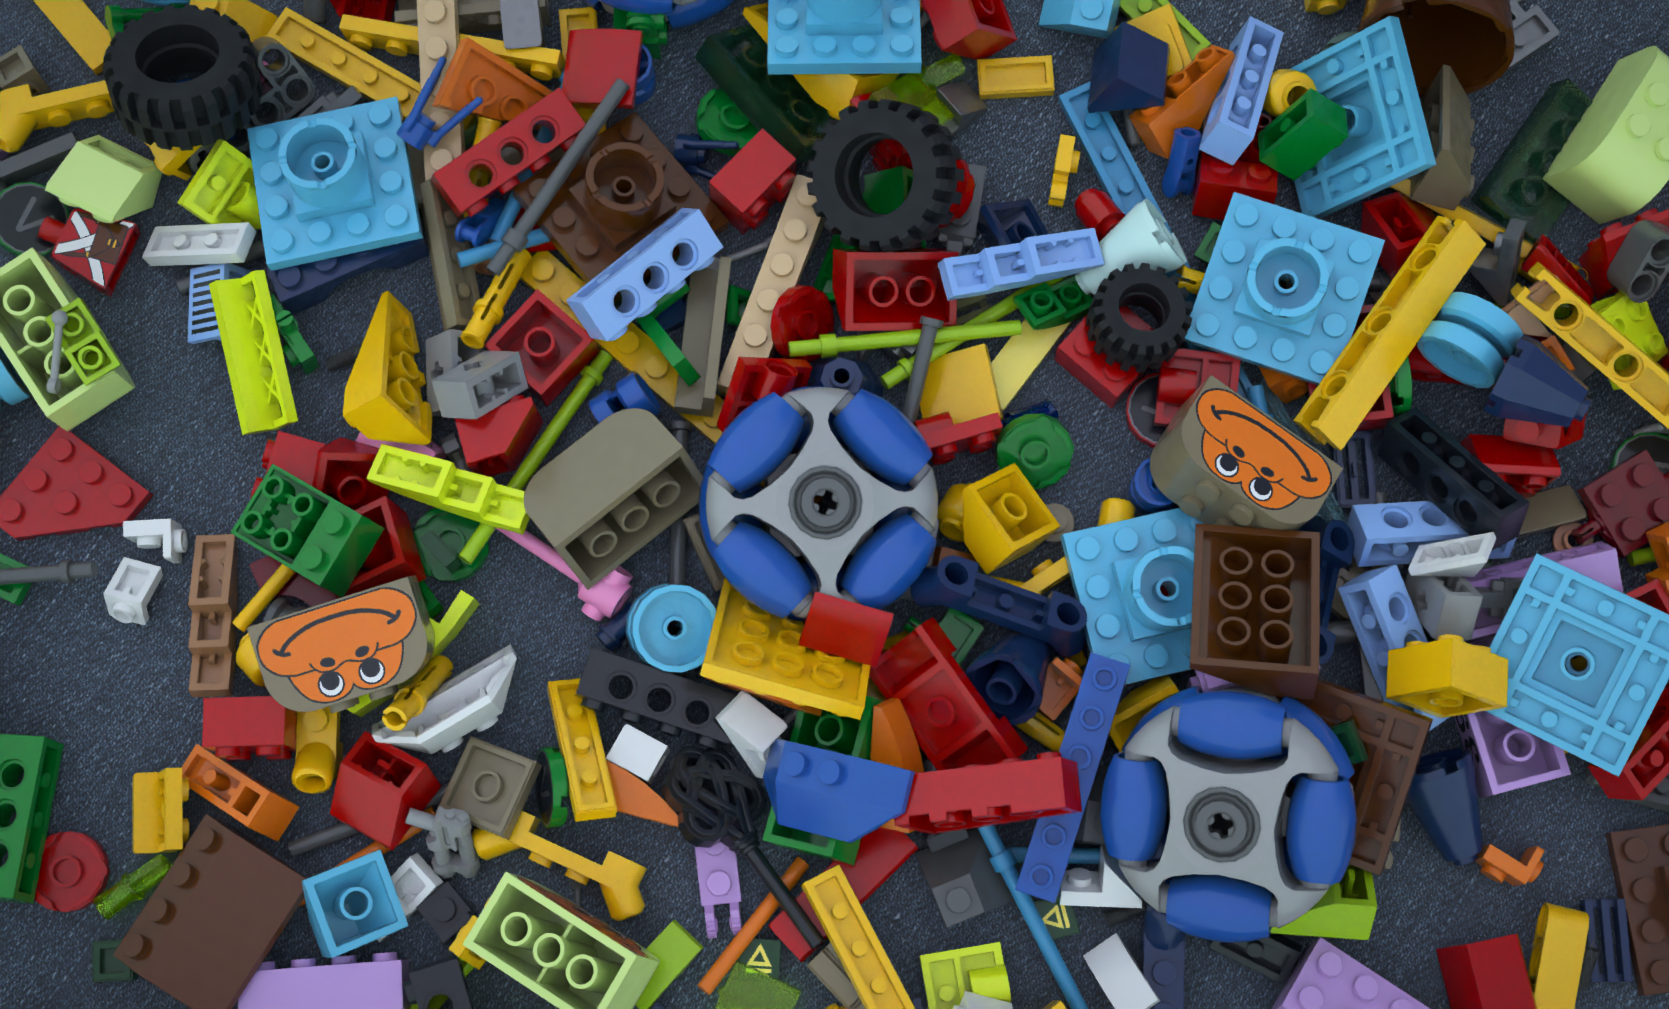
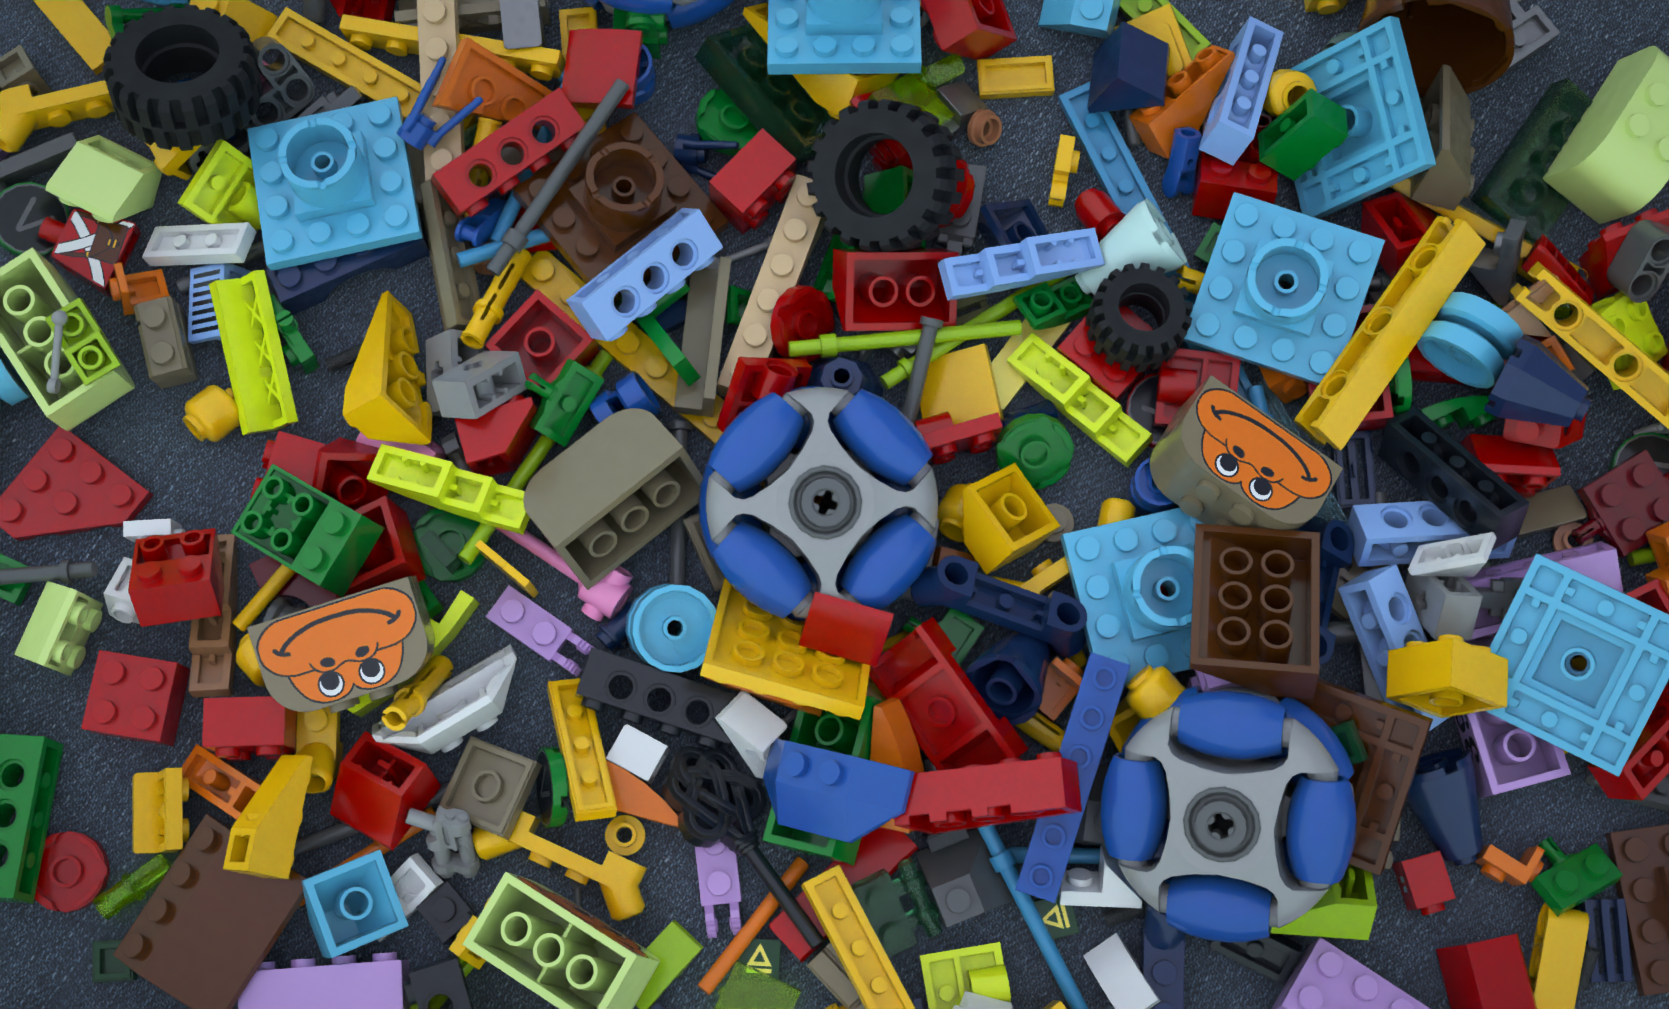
(60, 628): none -> yellowish green slope
(136, 287): none -> orange bracket
(136, 698): none -> red brick
(165, 342): none -> dark tan brick
(176, 577): none -> red slope
(211, 414): none -> yellow head
(268, 827): none -> yellow slope
(507, 569): none -> yellow piece
(536, 628): none -> lavender hinge
(563, 401): none -> green plate
(636, 841): none -> yellow plate
(883, 908): none -> clear green plate
(984, 128): none -> nougat plate
(1079, 399): none -> neon yellow slope
(1152, 691): none -> yellow head
(1424, 883): none -> red brick
(1464, 410): none -> green slope
(1574, 876): none -> green plate

